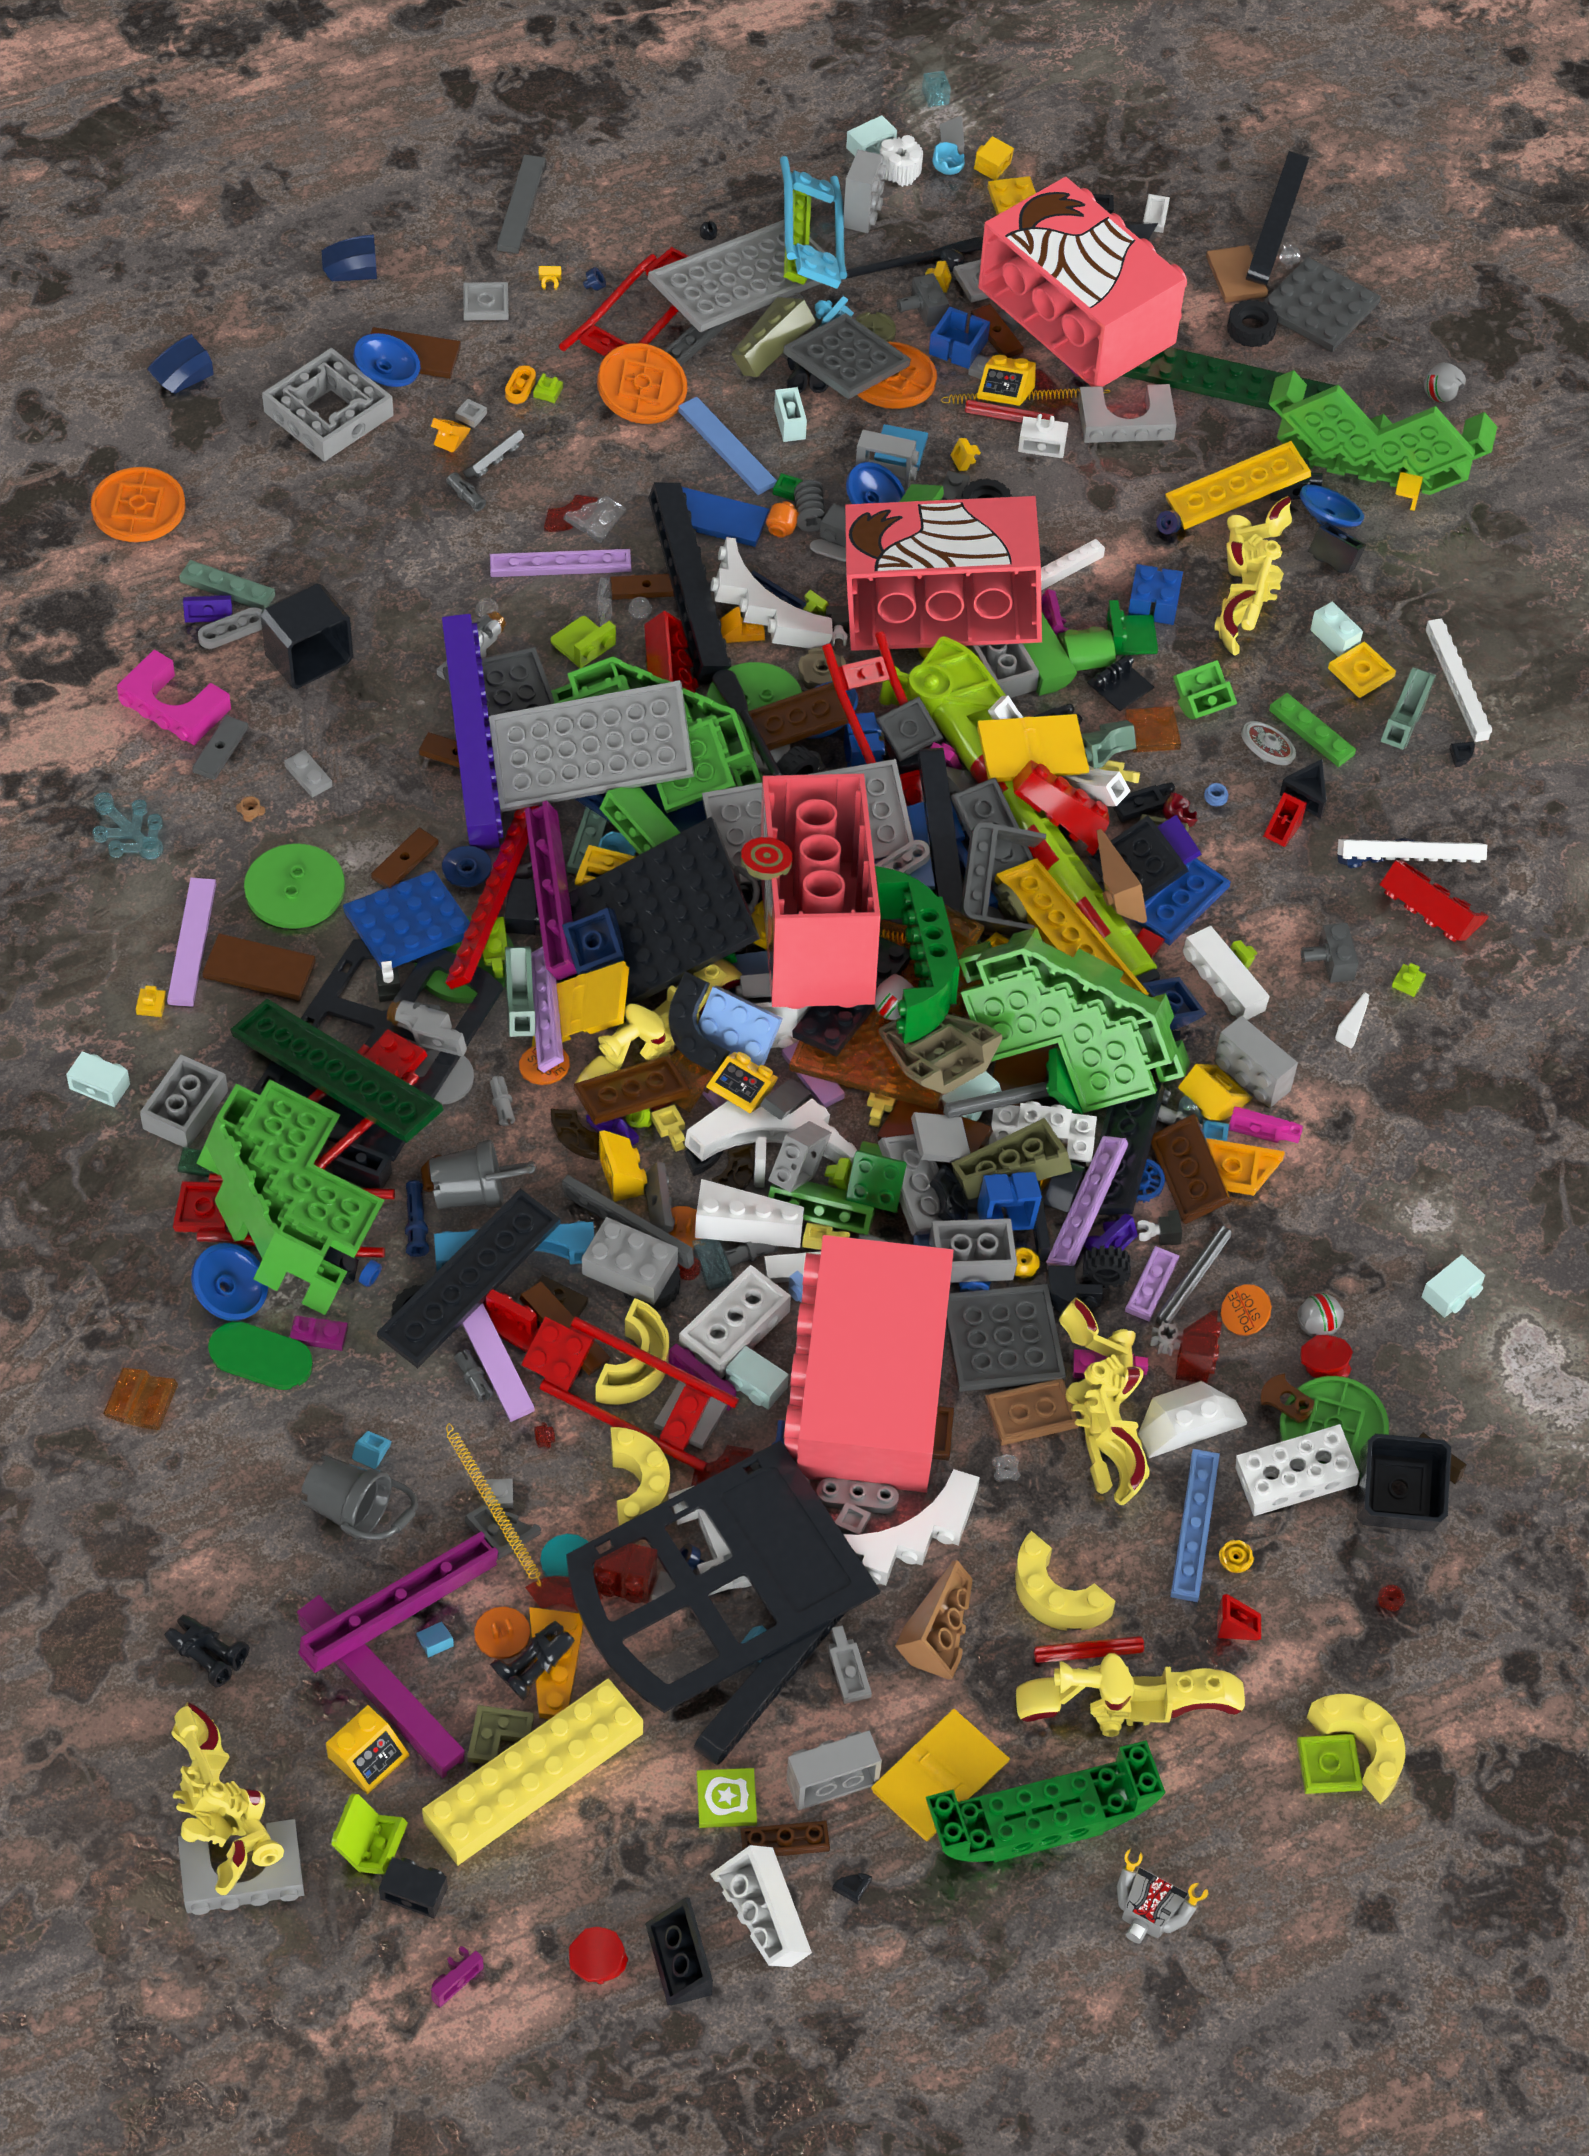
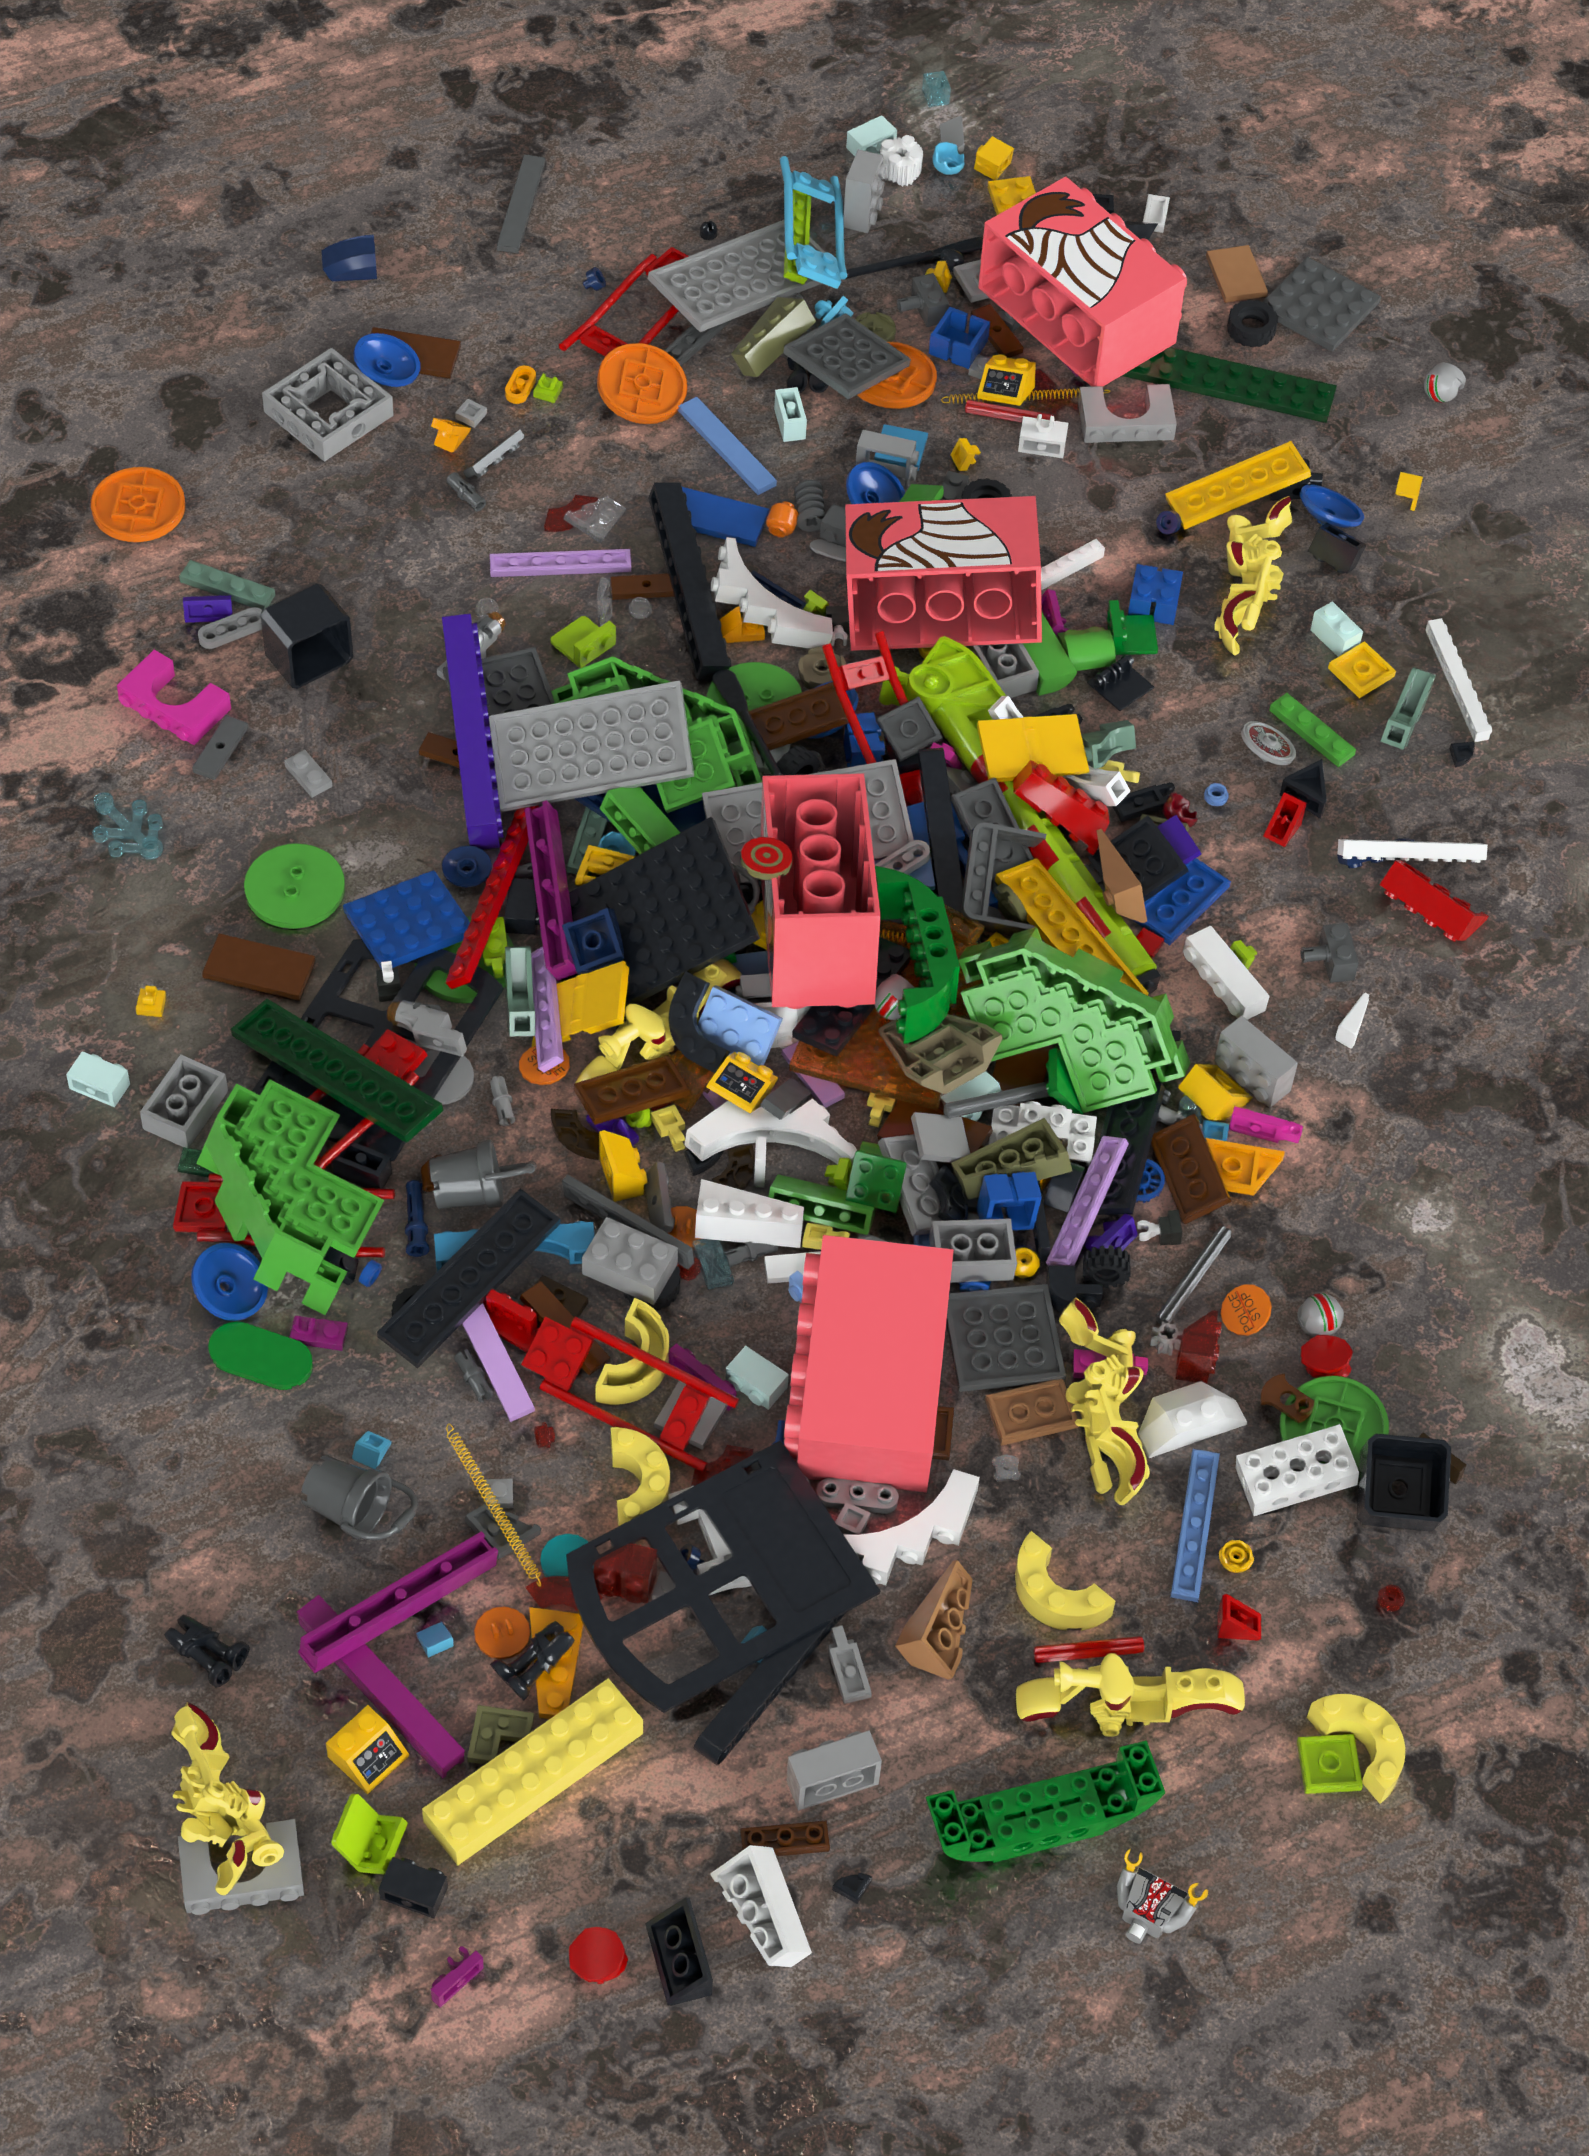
(140, 1398): clear orange slope -> none
(181, 365): dark blue slope -> none
(191, 942): lavender tile -> none
(247, 804): medium nougat plate -> none
(404, 858): reddish brown tile -> none
(485, 301): light grey plate -> none
(550, 273): yellow tile -> none
(666, 650): red wedge -> none
(726, 1798): lime tile -> none
(735, 1319): white brick -> none
(785, 486): green tile -> none
(795, 1160): light grey window -> none
(945, 1759): yellow piece -> none
(1152, 1283): lavender tile -> none
(1154, 729): clear orange plate -> none
(1182, 1002): dark blue slope -> none
(1203, 690): bright green brick -> none
(1277, 218): black beam -> none
(1290, 256): clear plate -> none
(1344, 440): bright green brick -> none
(1409, 979): lime tile -> none
(1453, 1286): light aqua brick -> none

